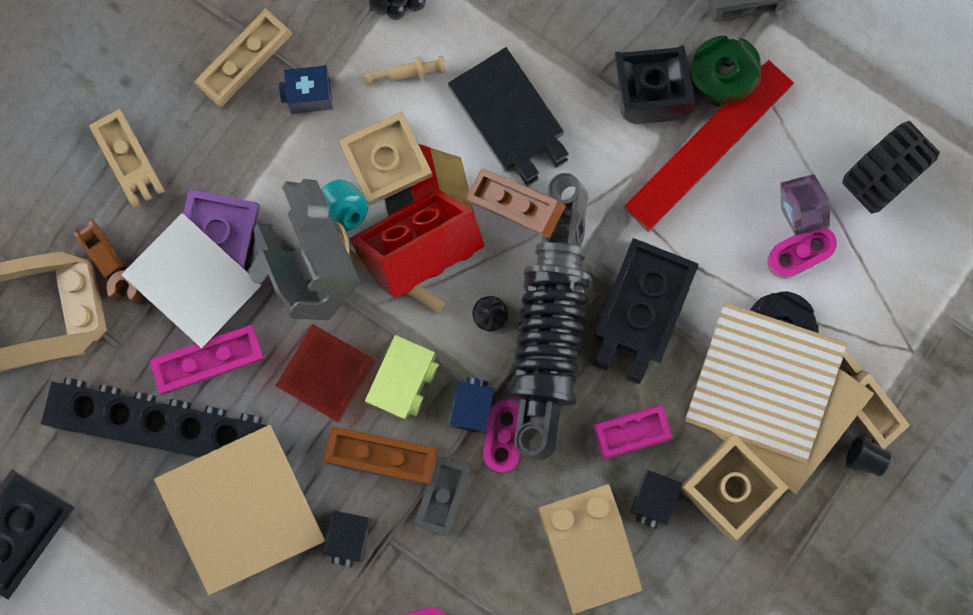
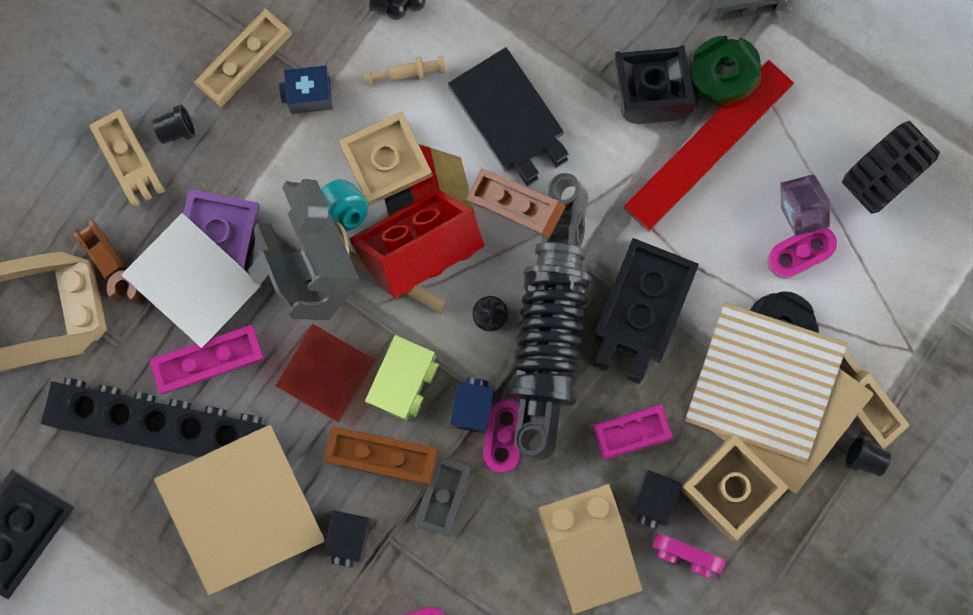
(174, 125): none -> black piece
(673, 550): none -> dark pink plate

